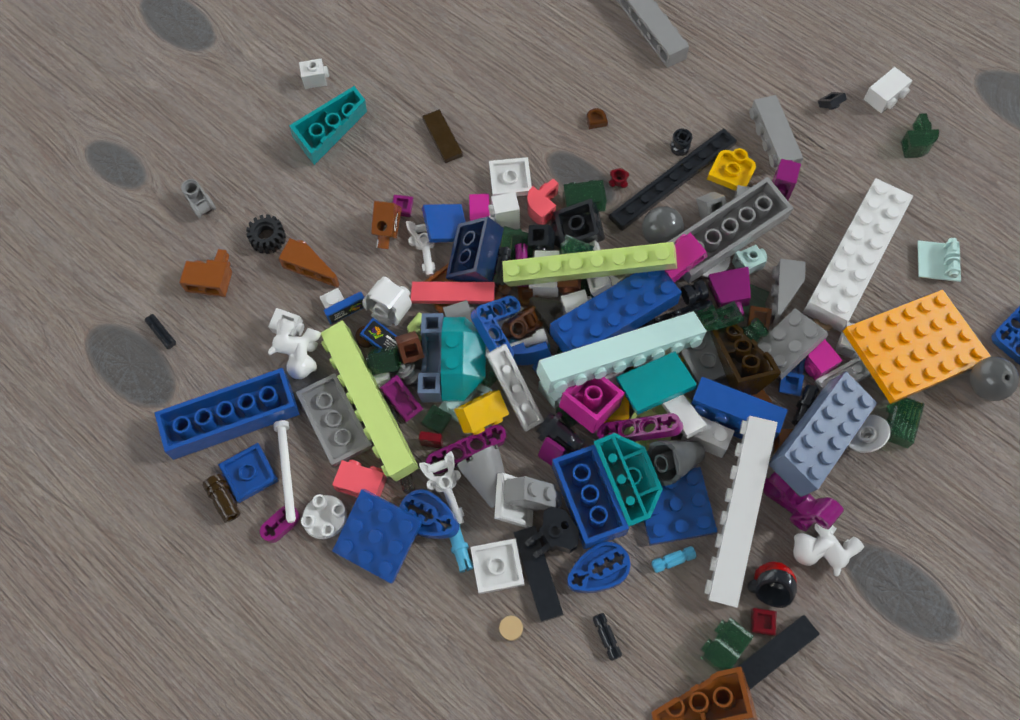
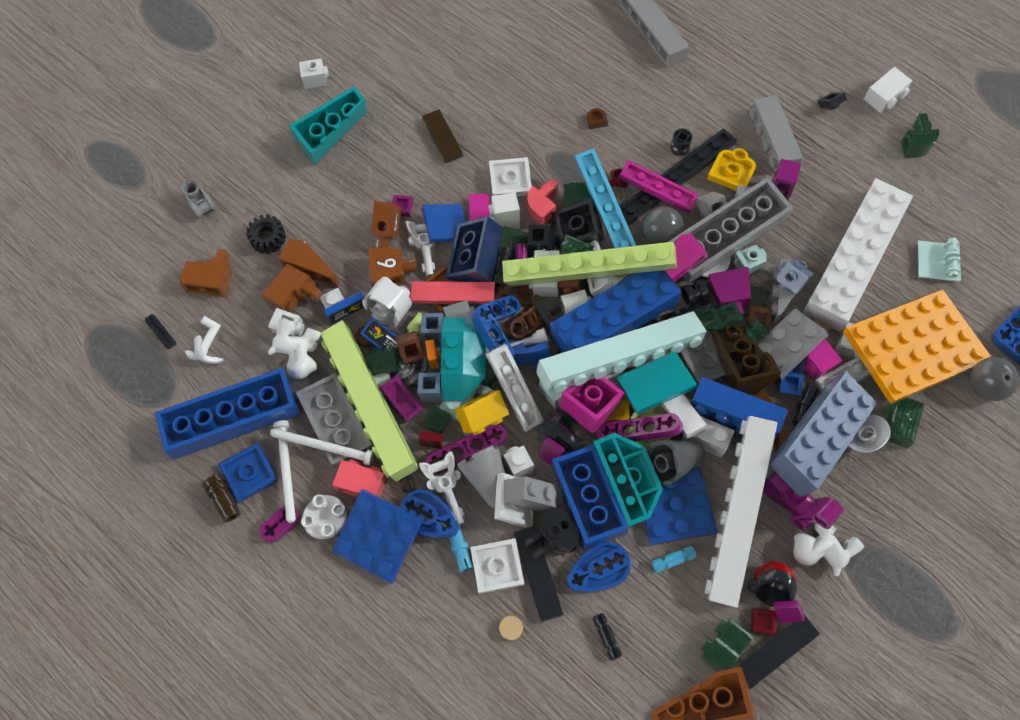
(201, 348): none -> white piece
(289, 288): none -> dark orange hinge
(367, 456): none -> white bar
(389, 264): none -> dark orange torso
(433, 354): none -> orange plate
(518, 462): none -> white brick
(604, 199): none -> medium azure plate
(658, 186): none -> dark pink tile
(789, 611): none -> magenta tile
(796, 281): none -> sand blue brick

